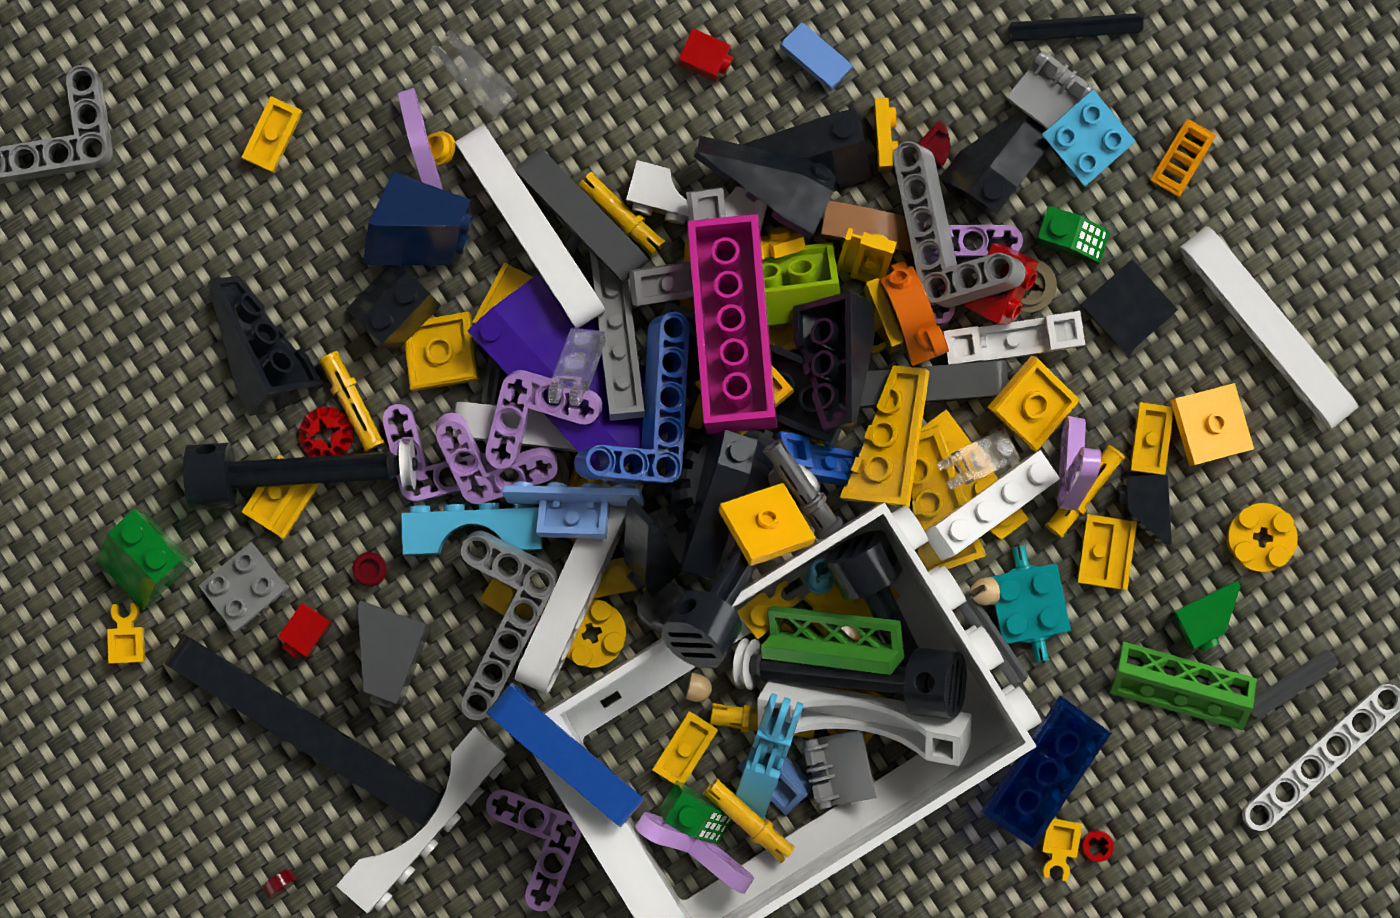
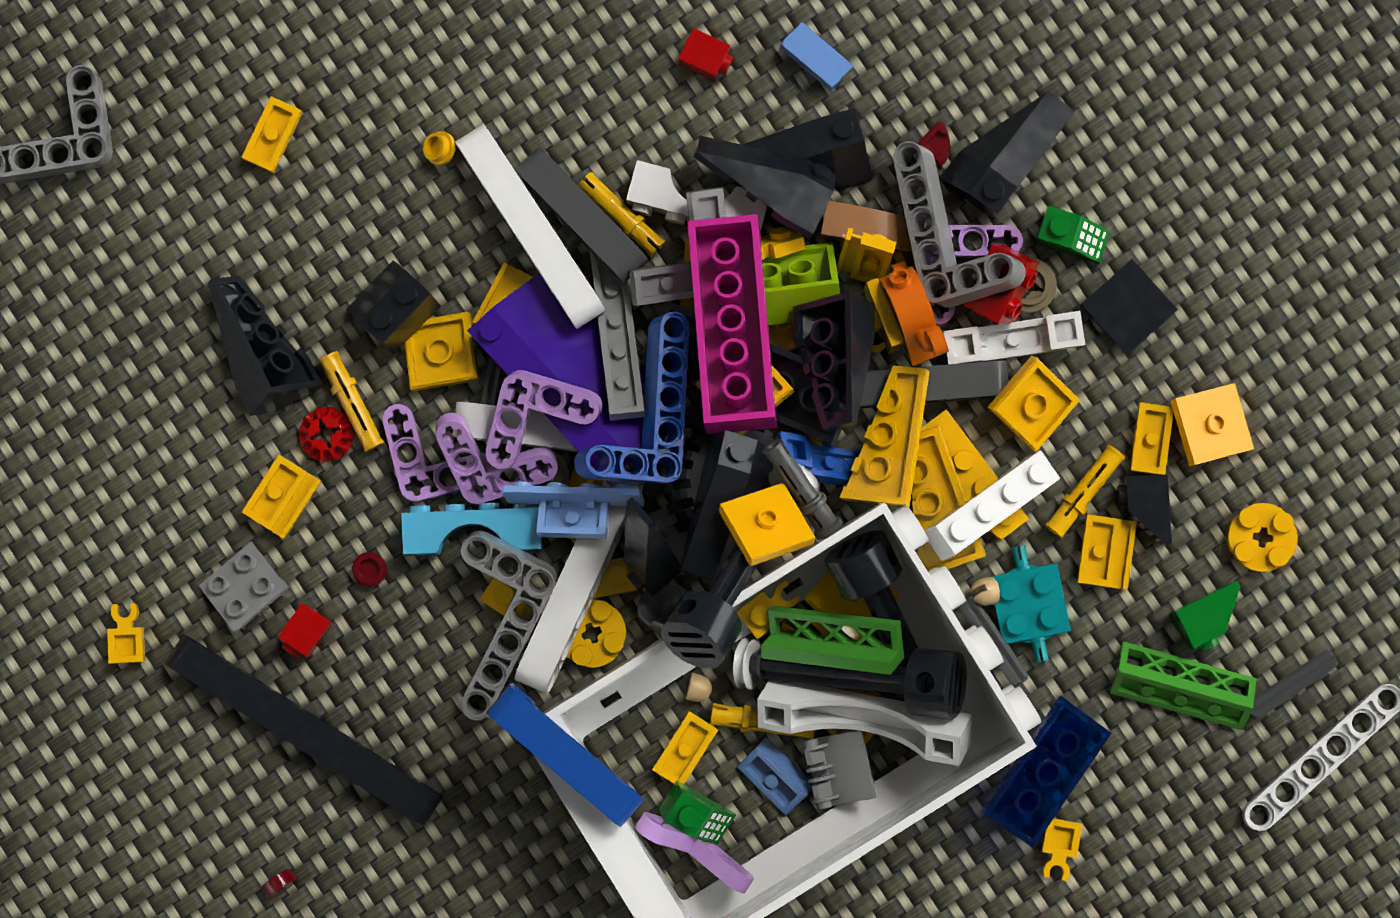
(142, 558): green slope -> none
(214, 475): black piece -> none
(375, 875): white arch -> none
(389, 652): dark grey slope -> none
(417, 225): dark blue slope -> none
(418, 138): lavender beam -> none
(476, 76): clear hinge -> none
(547, 831): lavender beam -> none
(577, 365): clear hinge -> none
(696, 421): tile -> none
(759, 829): yellow pin -> none
(762, 768): medium azure arm -> none
(820, 571): medium azure pin -> none
(884, 120): yellow plate -> none
(981, 458): clear hinge -> none
(1048, 90): light grey hinge -> none
(1076, 27): black axle -> none
(1077, 464): lavender beam -> none
(1088, 138): medium azure hinge -> none
(1097, 857): red bush -> none
(1196, 131): light orange slope -> none
(1268, 327): white beam -> none

